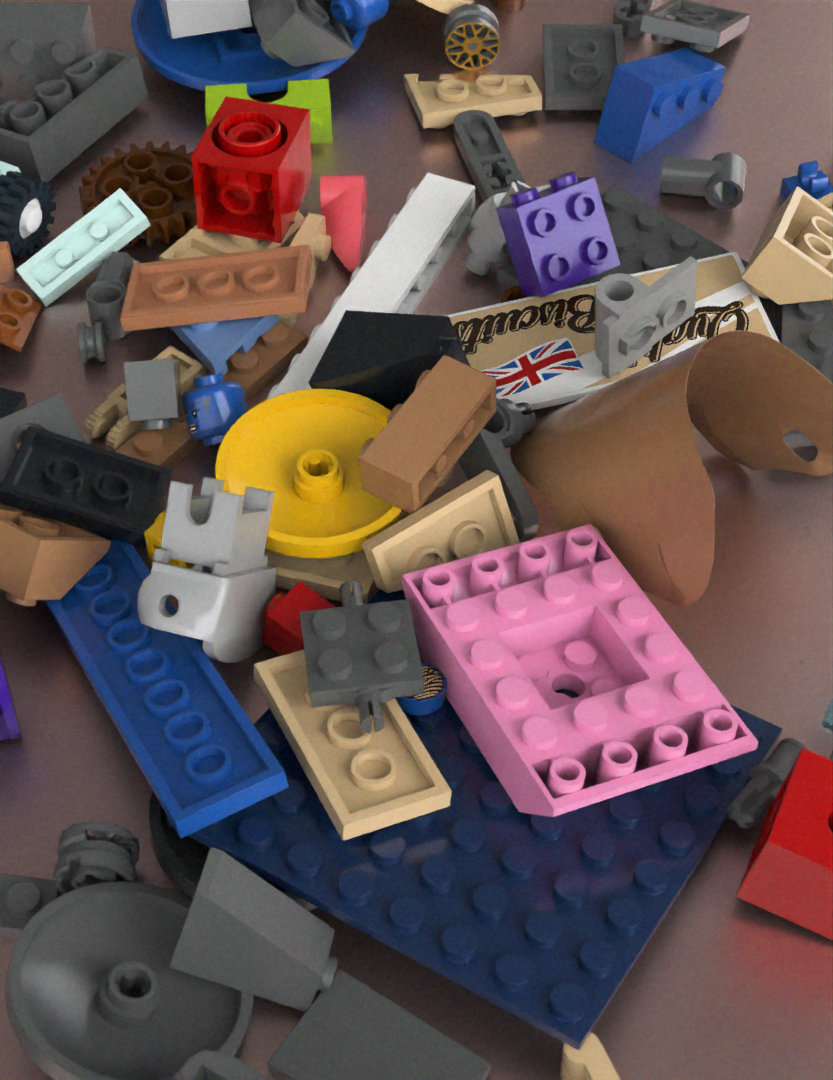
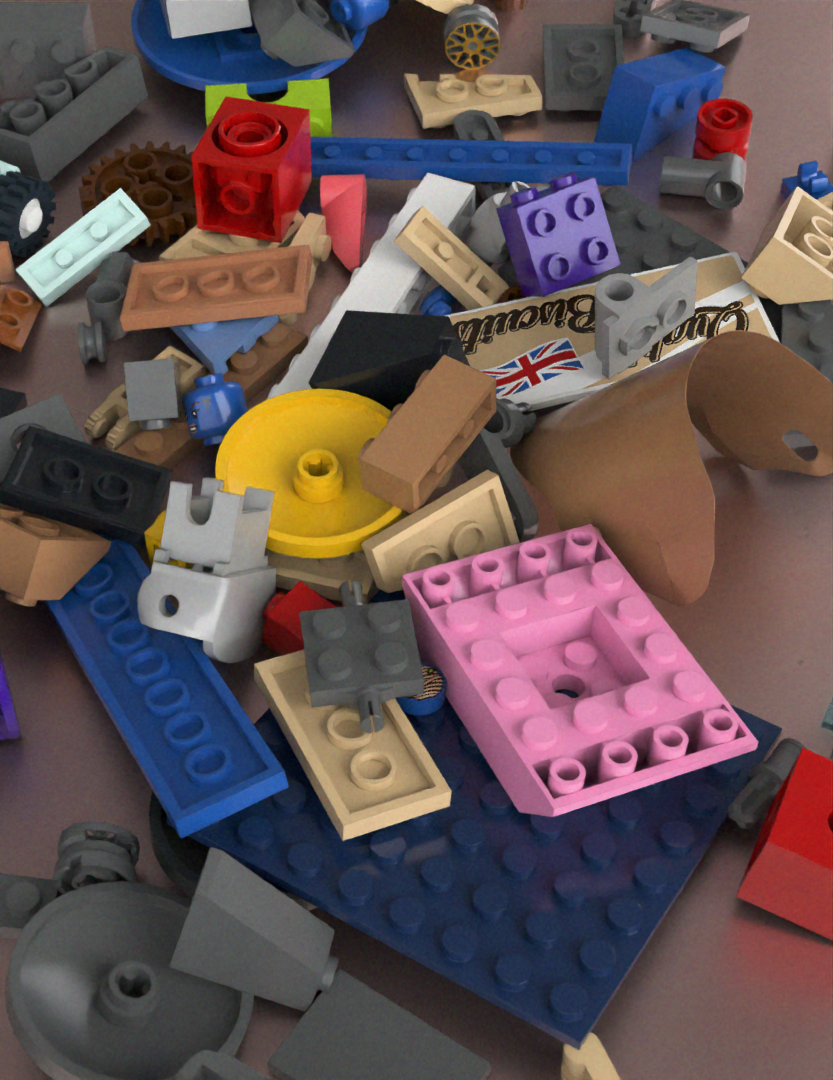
(437, 302): none -> blue arm
(450, 261): none -> tan plate
(470, 159): none -> blue plate
(722, 128): none -> red wheel

